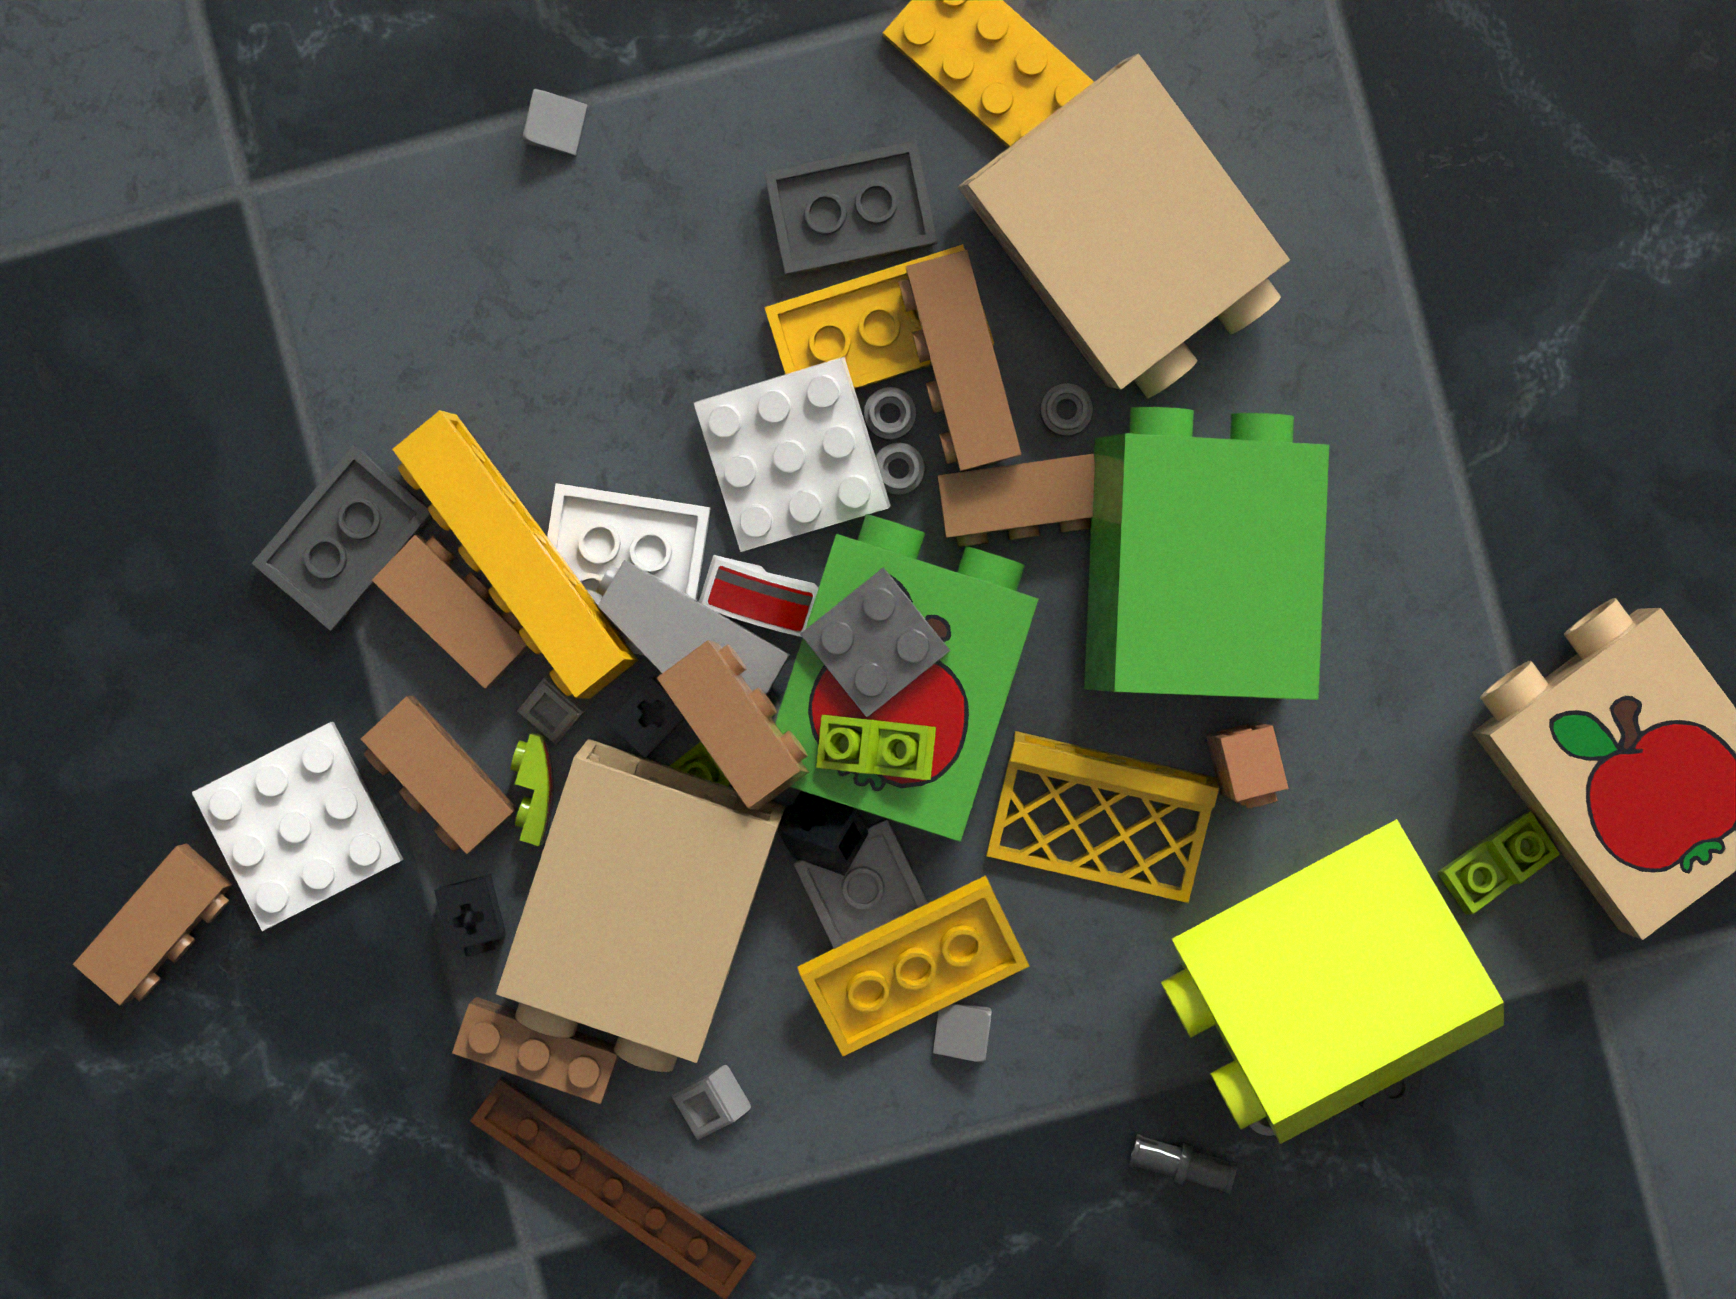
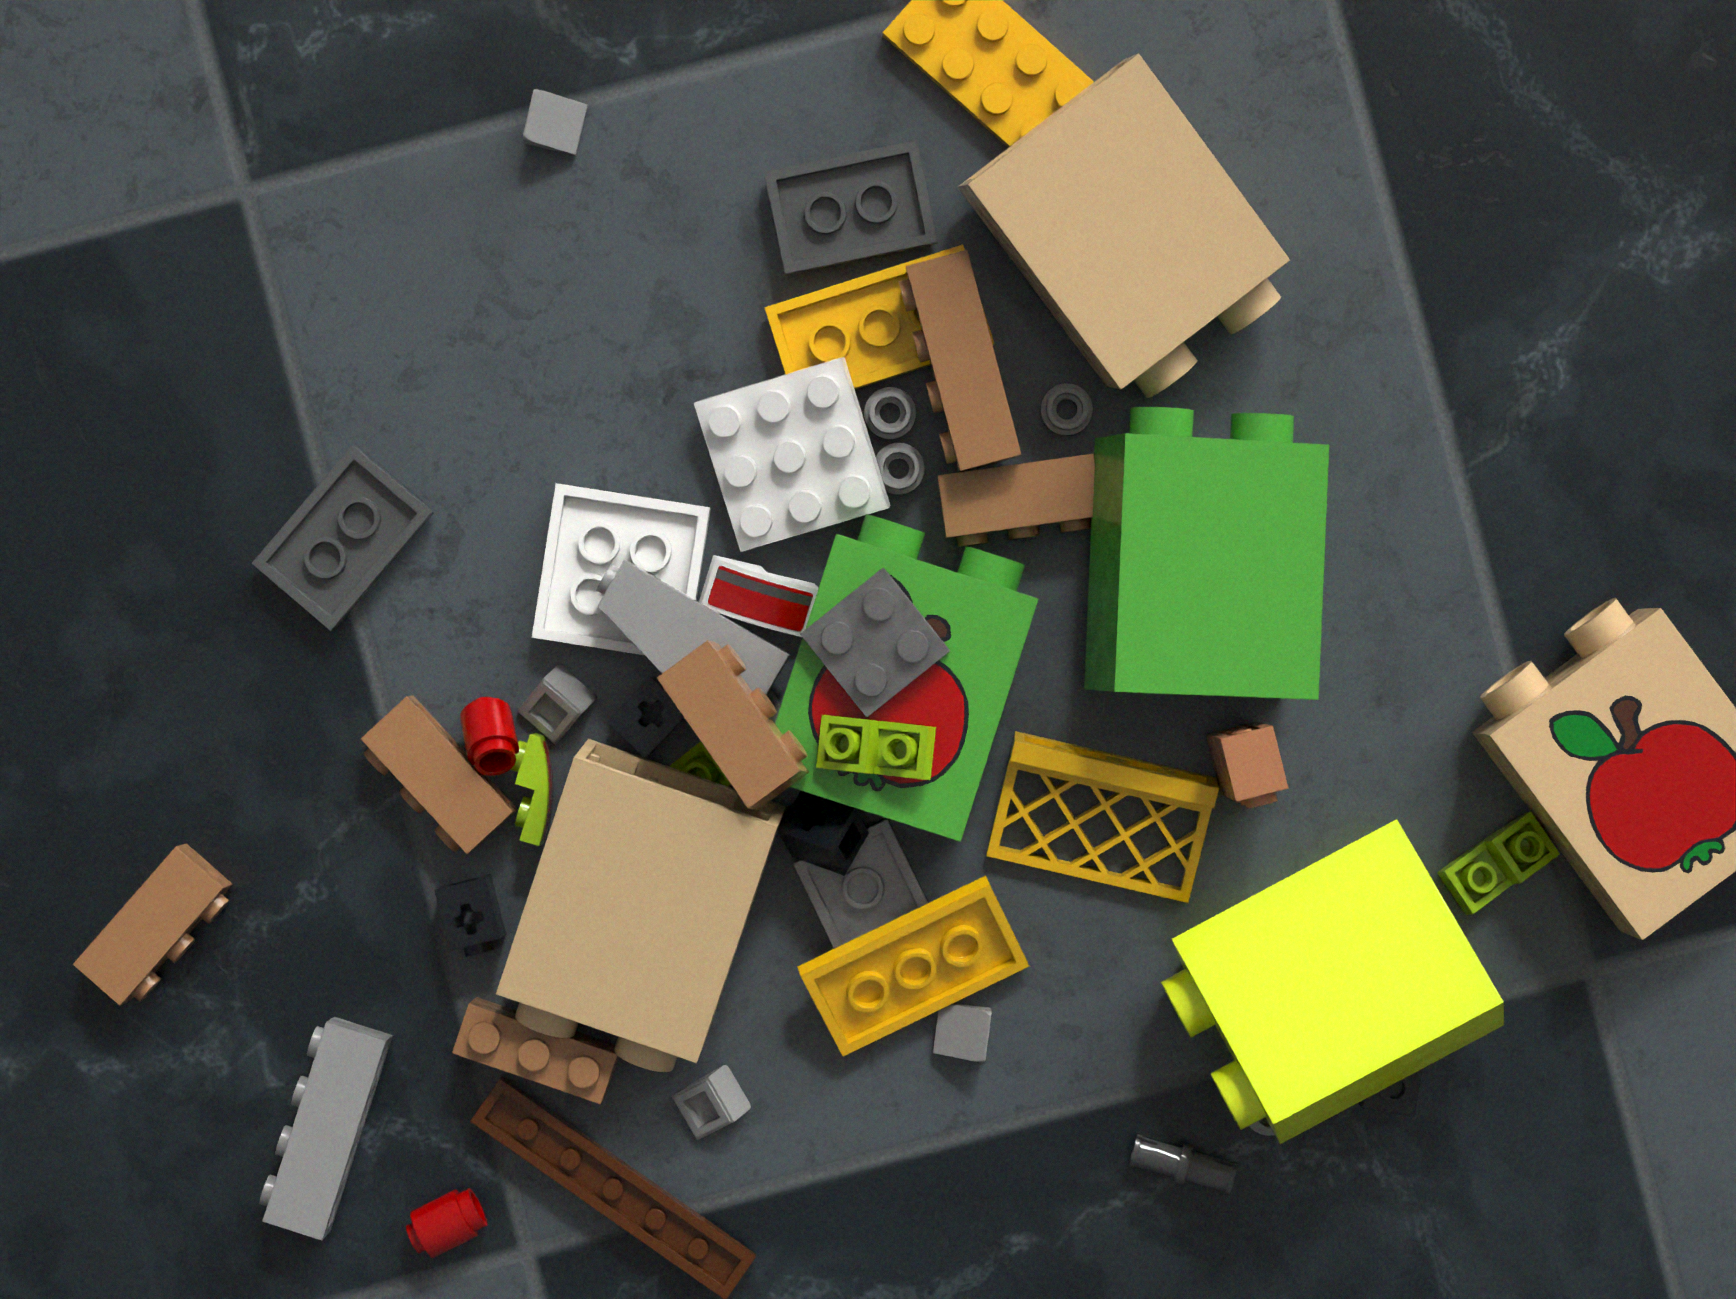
(297, 826): white plate -> none
(326, 1127): none -> light grey brick
(446, 1222): none -> red brick
(453, 609): medium nougat brick -> none
(489, 735): none -> red brick
(513, 555): yellow brick -> none

